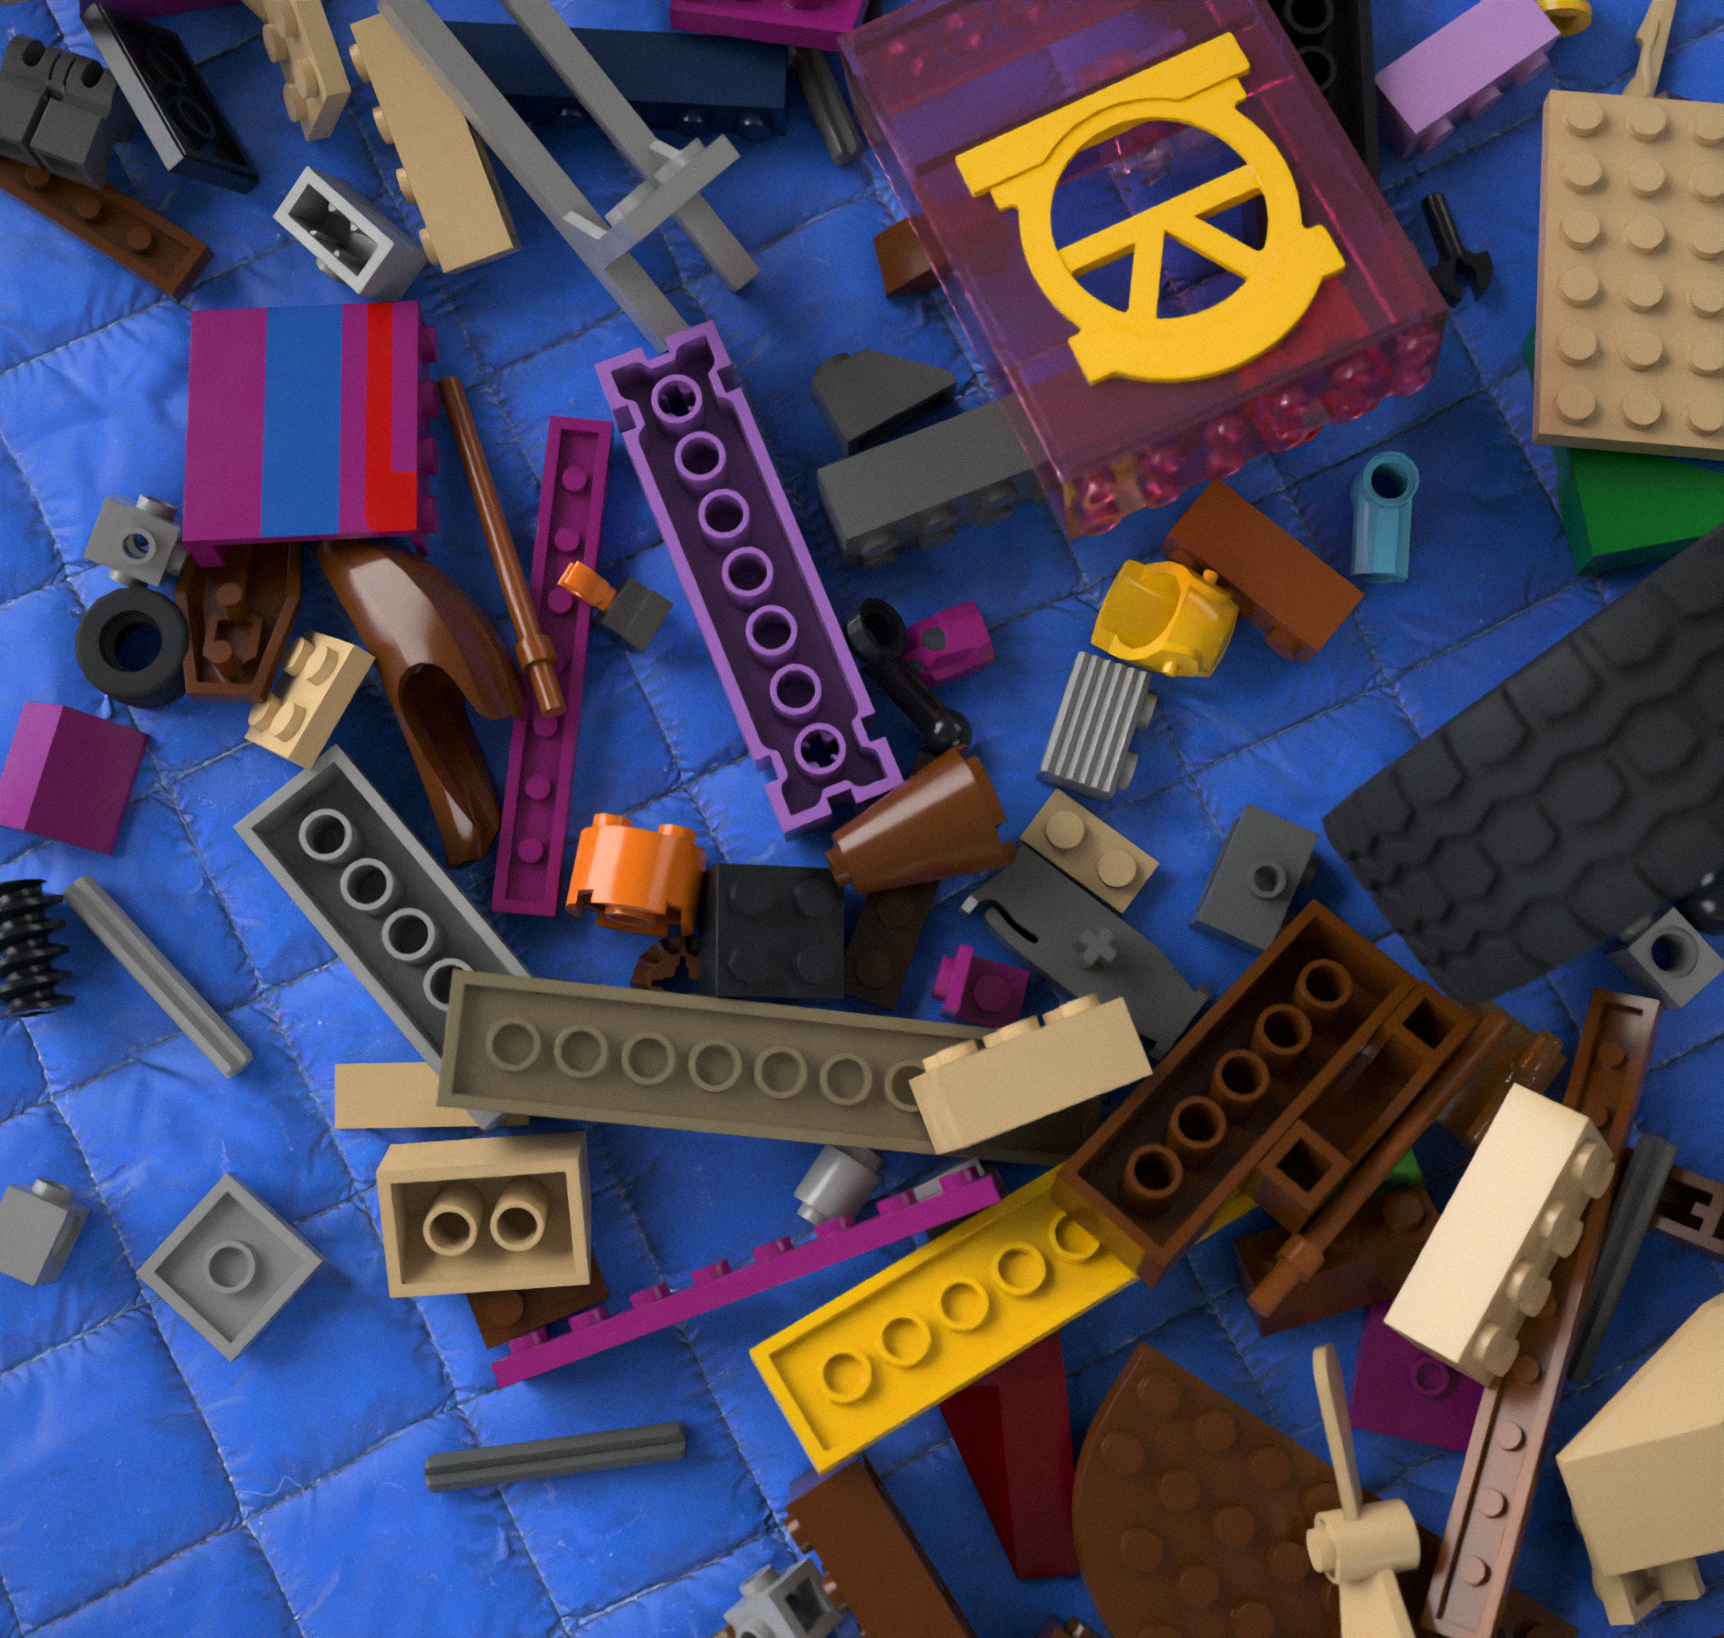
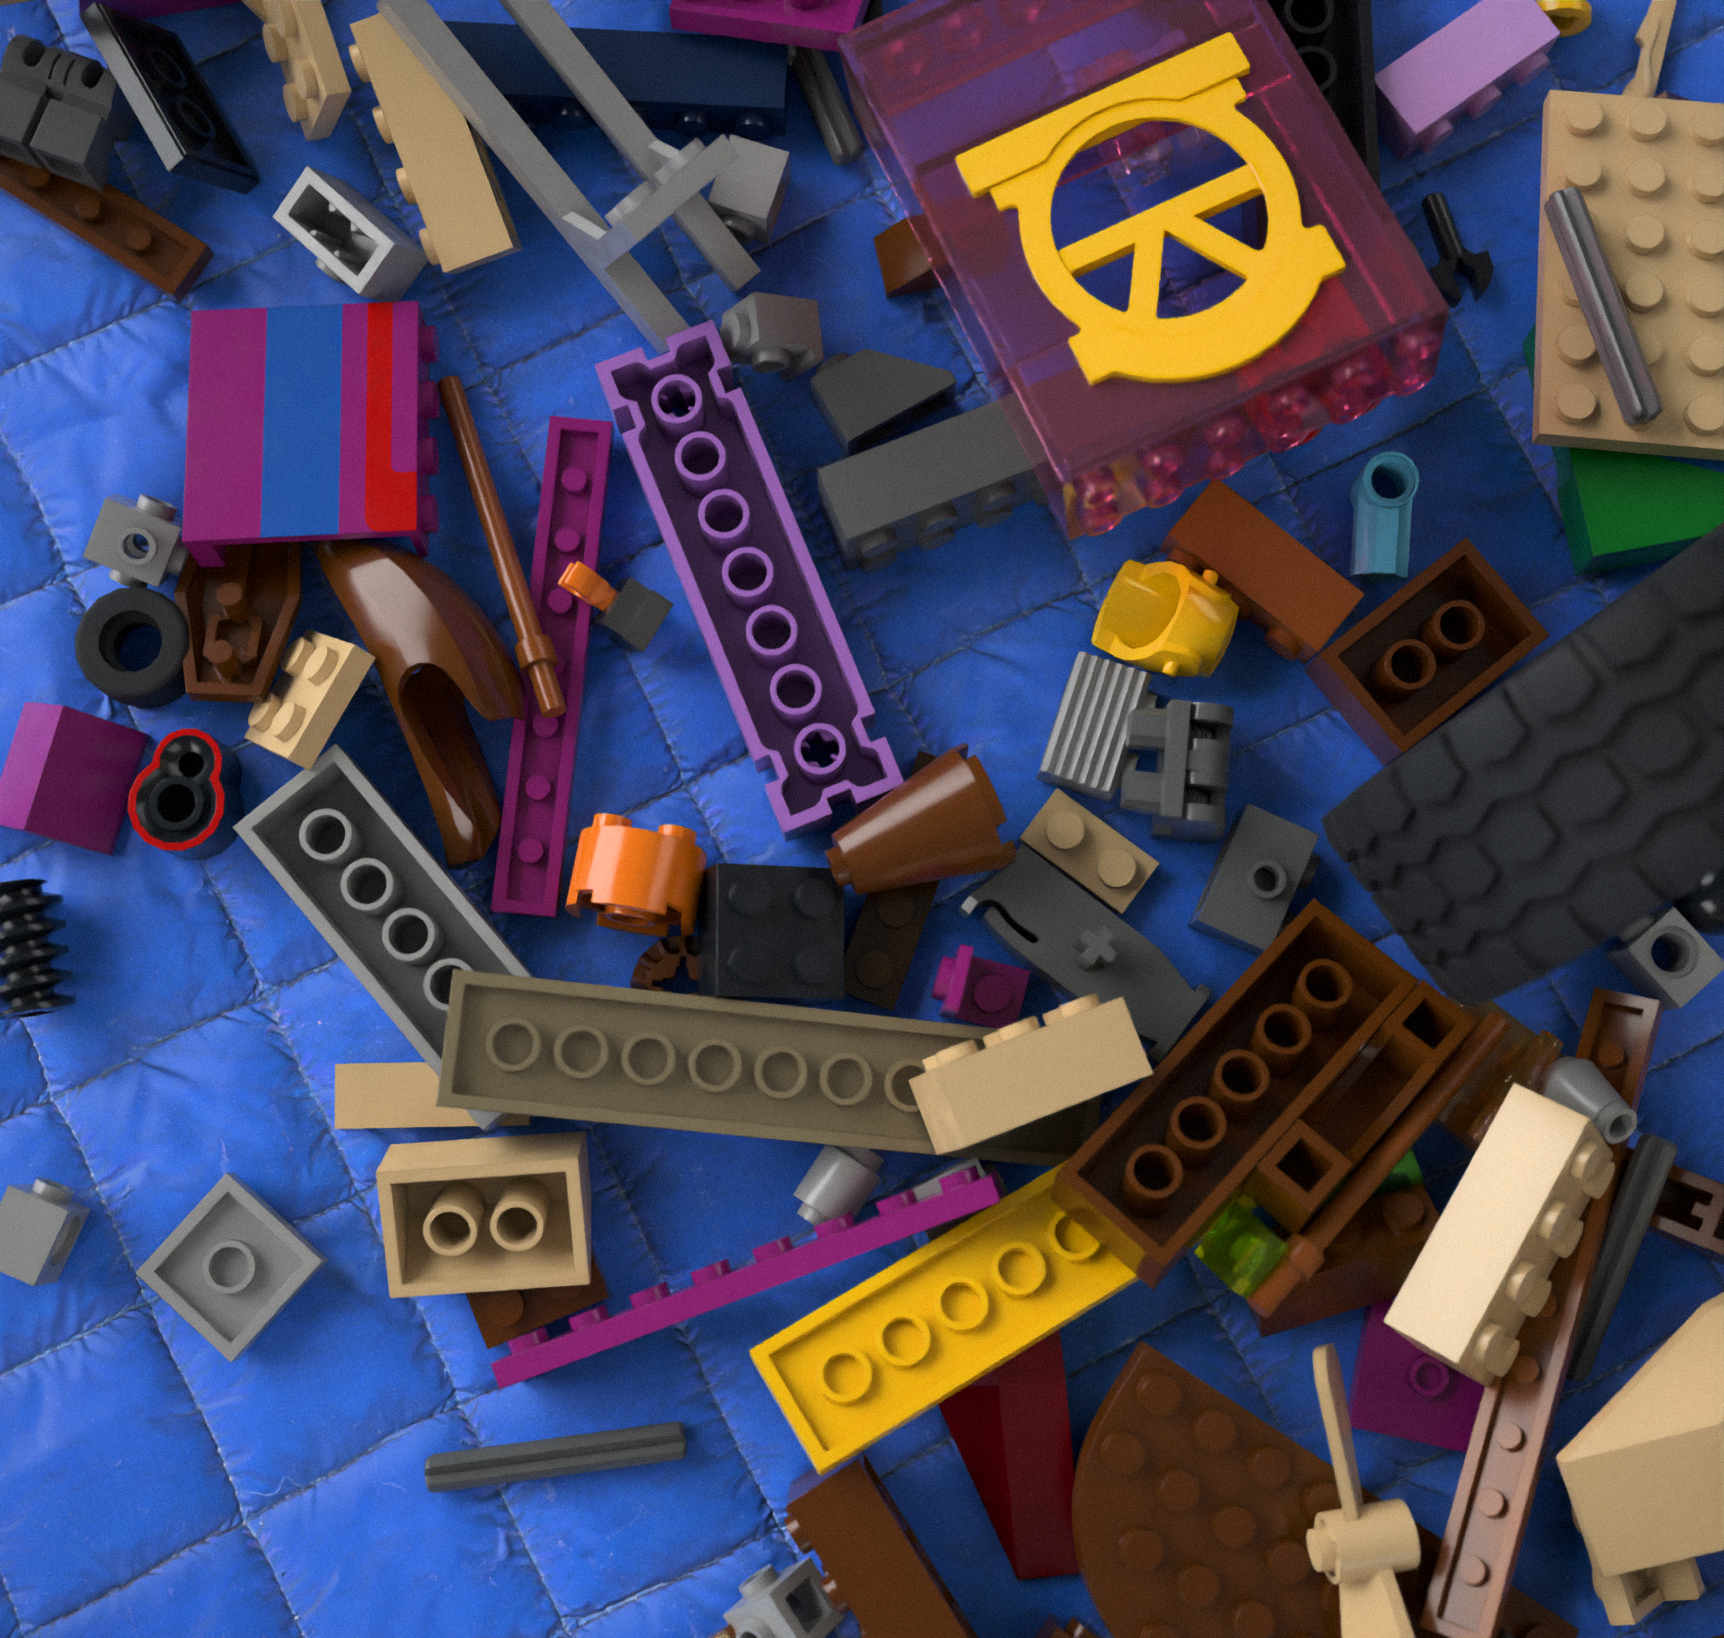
(158, 976): light grey axle -> none
(188, 796): none -> black piece
(751, 190): none -> light grey brick
(773, 334): none -> light grey brick
(939, 726): black piece -> none
(949, 645): magenta rock -> none
(1190, 773): none -> dark grey hips
(1241, 1249): none -> clear neon green plate
(1425, 652): none -> reddish brown brick
(1587, 1091): none -> light grey cone
(1603, 307): none -> dark grey axle

